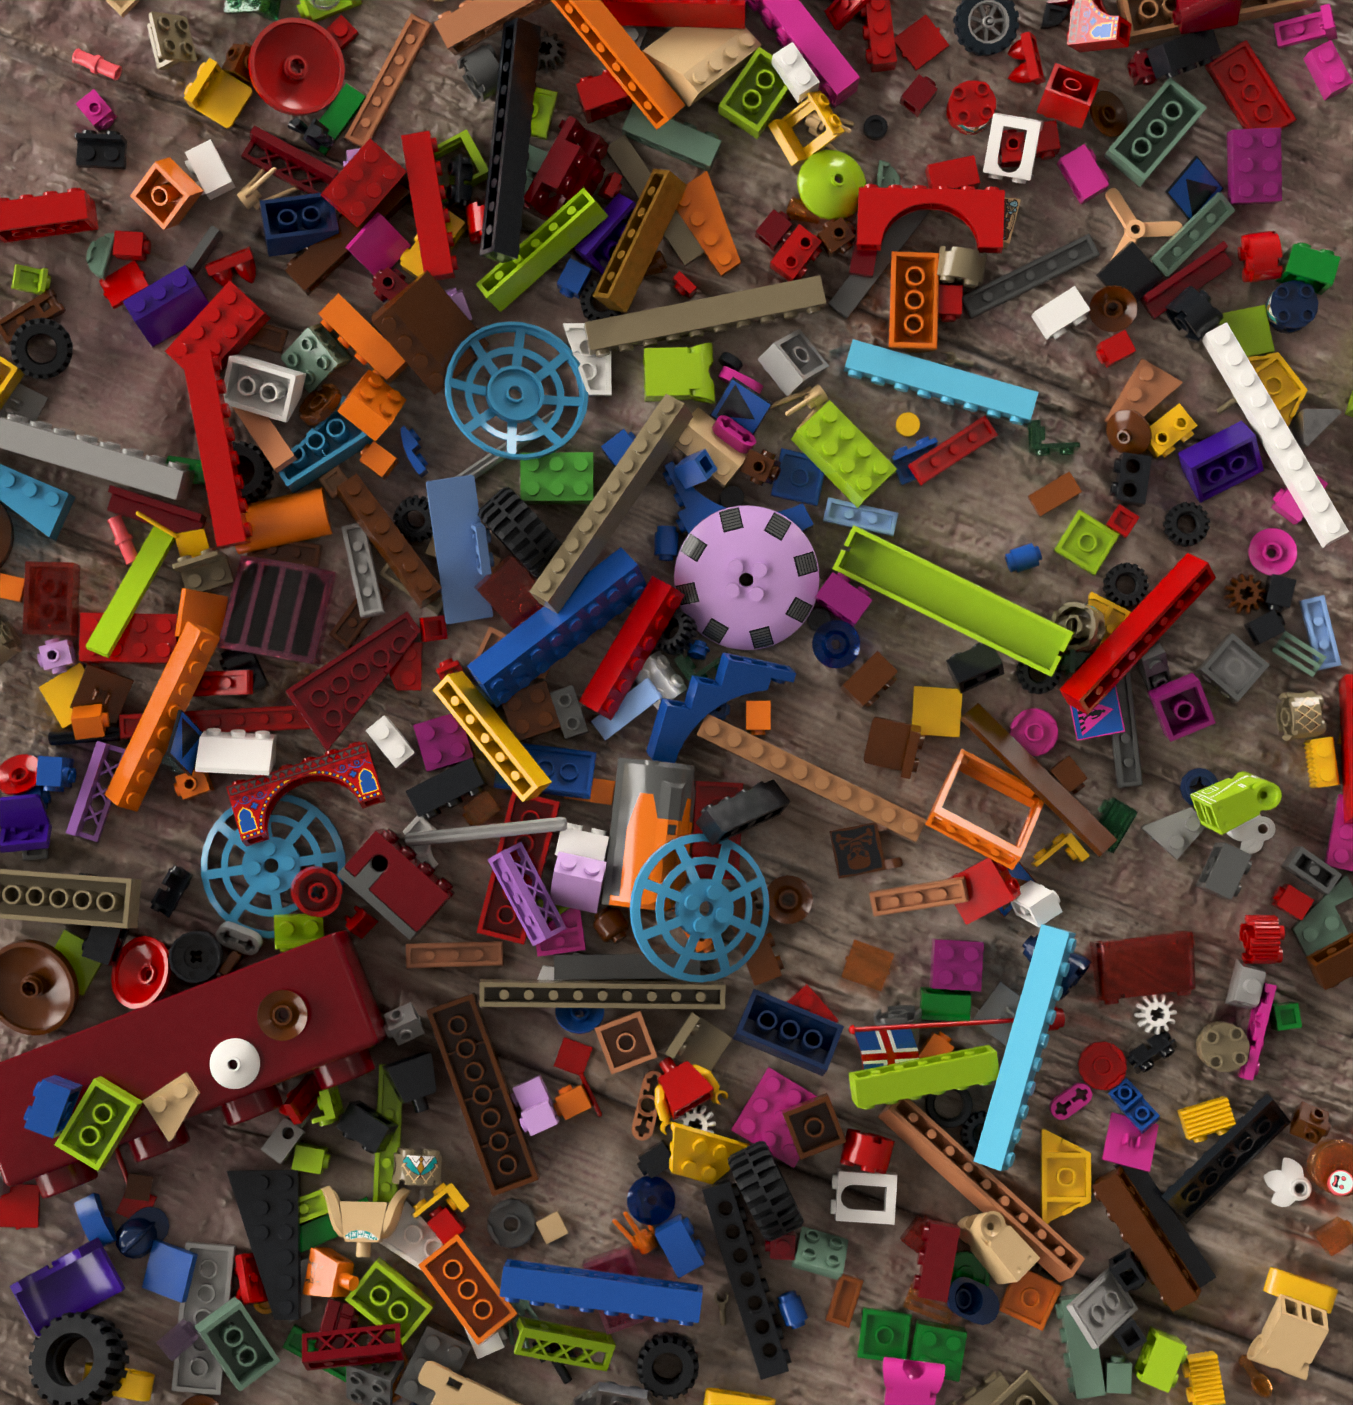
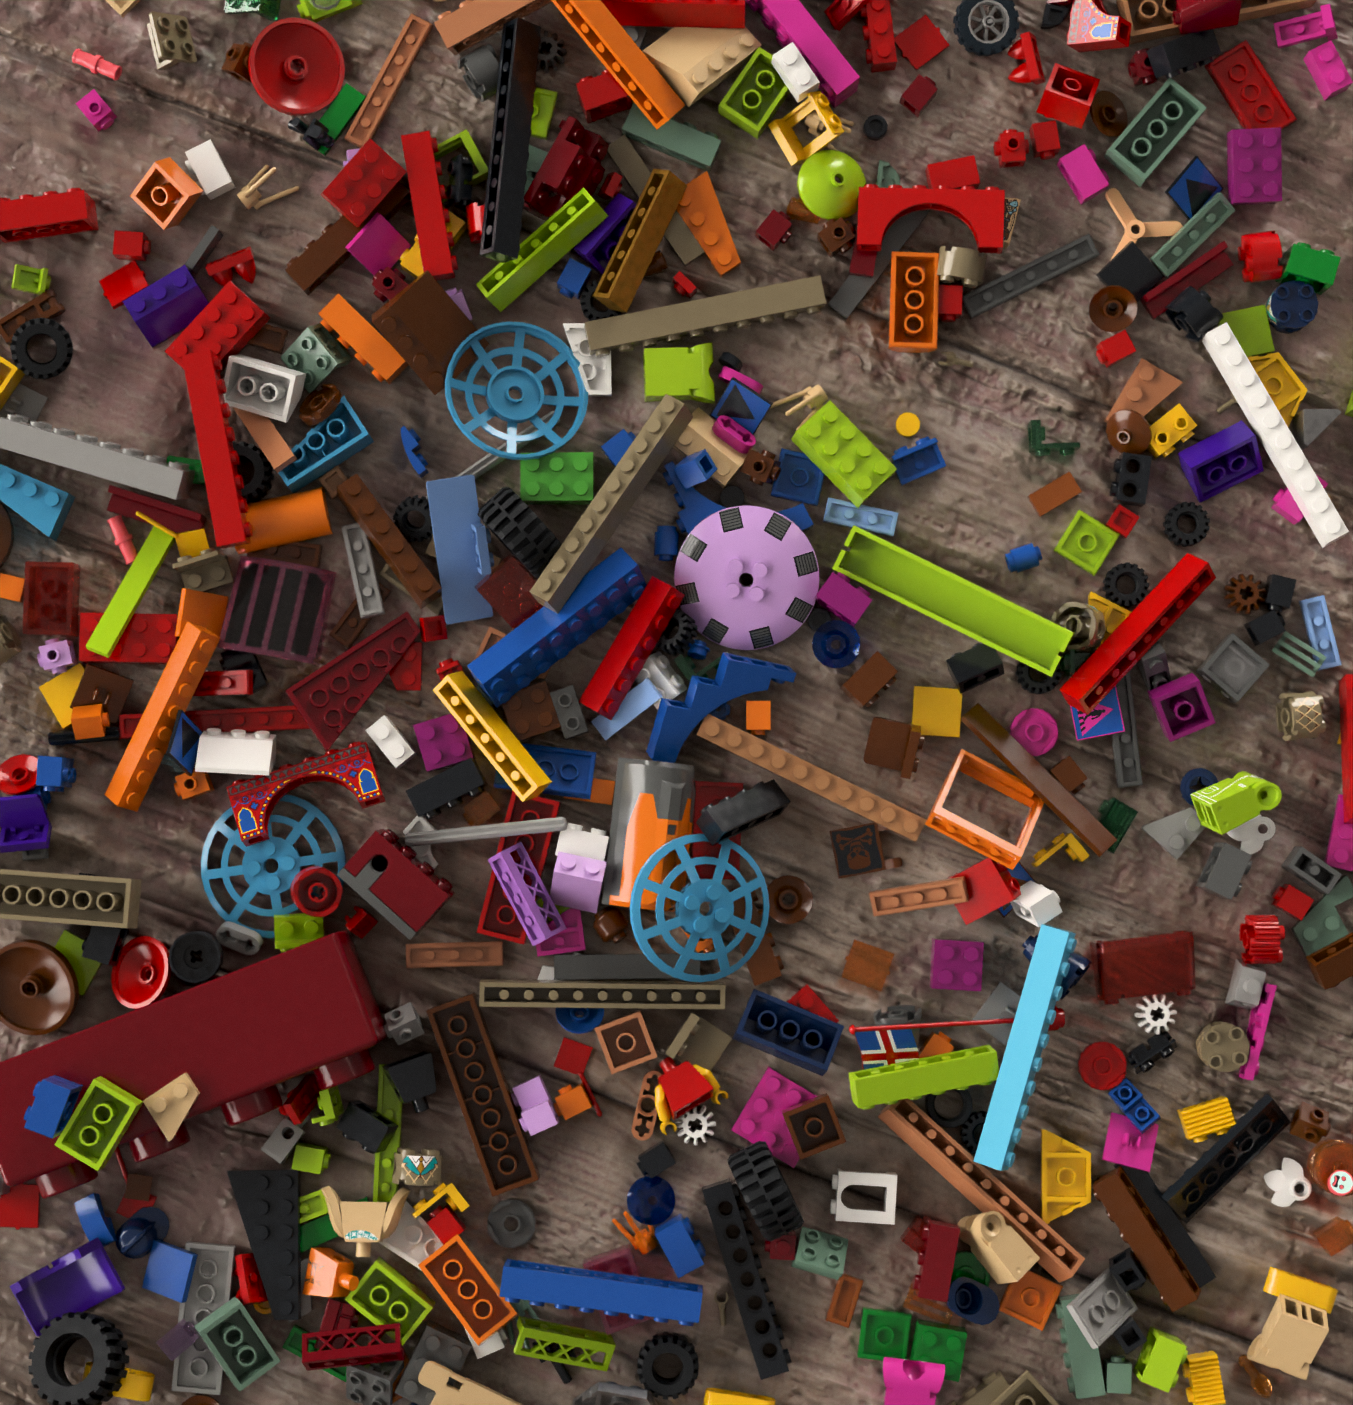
(88, 790): medium lavender fence -> none
(100, 255): sand green tile -> none
(101, 150): black bracket -> none
(177, 882): black hinge -> none
(217, 94): yellow bracket -> none
(231, 962): reddish brown tile -> none
(246, 1057): white dish -> none
(269, 1015): reddish brown dish -> none
(291, 155): dark red fence -> none
(296, 222): dark blue slope -> none
(342, 31): red plate -> none
(372, 405): orange brick -> none
(378, 460): orange brick -> none
(551, 1227): tan tile -> none
(701, 1153): yellow wing -> none
(792, 362): light grey slope -> none
(792, 1309): blue brick -> none
(796, 254): red brick -> none
(867, 1151): red brick -> none
(940, 382): medium azure brick -> none
(945, 1004): green hinge -> none
(953, 450): red tile -> none
(971, 107): red brick -> none
(1025, 170): white panel -> none
(1061, 313): white brick -> none
(1074, 1105): dark pink beam -> none
(1280, 543): dark pink dish -> none
(1285, 1016): green panel -> none
(1321, 762): yellow brick -> none

